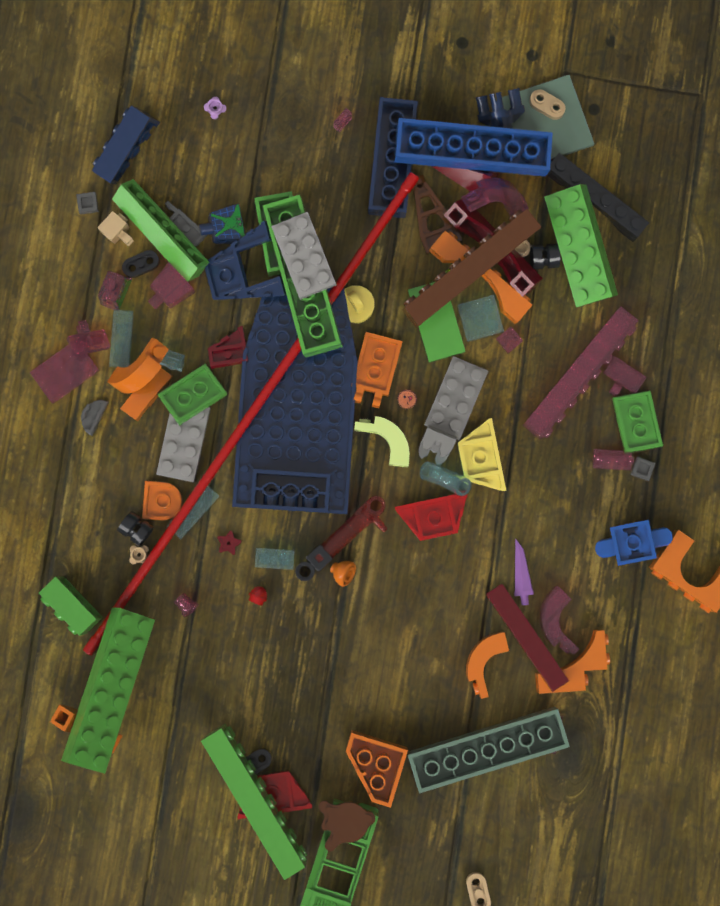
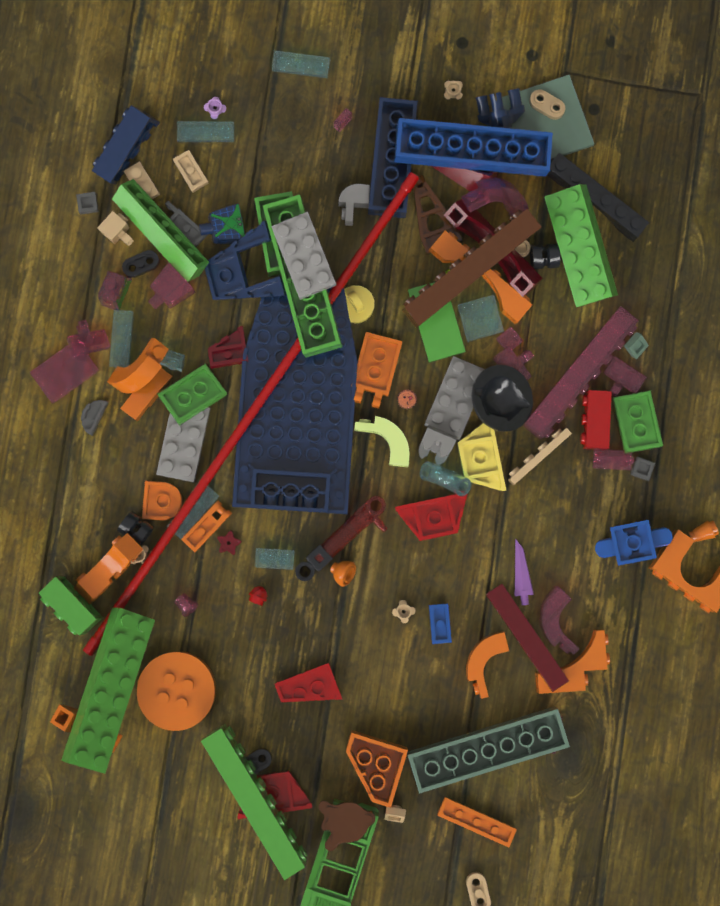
(111, 566): none -> orange brick
(139, 174): none -> tan plate
(176, 690): none -> orange brick
(190, 171): none -> tan plate
(205, 131): none -> clear light blue plate
(206, 527): none -> orange plate
(301, 64): none -> clear light blue plate
(309, 686): none -> red wing
(353, 196): none -> light grey brick
(395, 814): none -> tan plate
(403, 606): none -> tan plate
(440, 623): none -> blue plate
(449, 85): none -> tan plate
(476, 821): none -> orange plate
(502, 398): none -> black piece
(508, 358): none -> clear pink plate
(544, 449): none -> tan plate
(596, 419): none -> red brick
(636, 345): none -> sand green plate
(704, 531): none -> orange cone

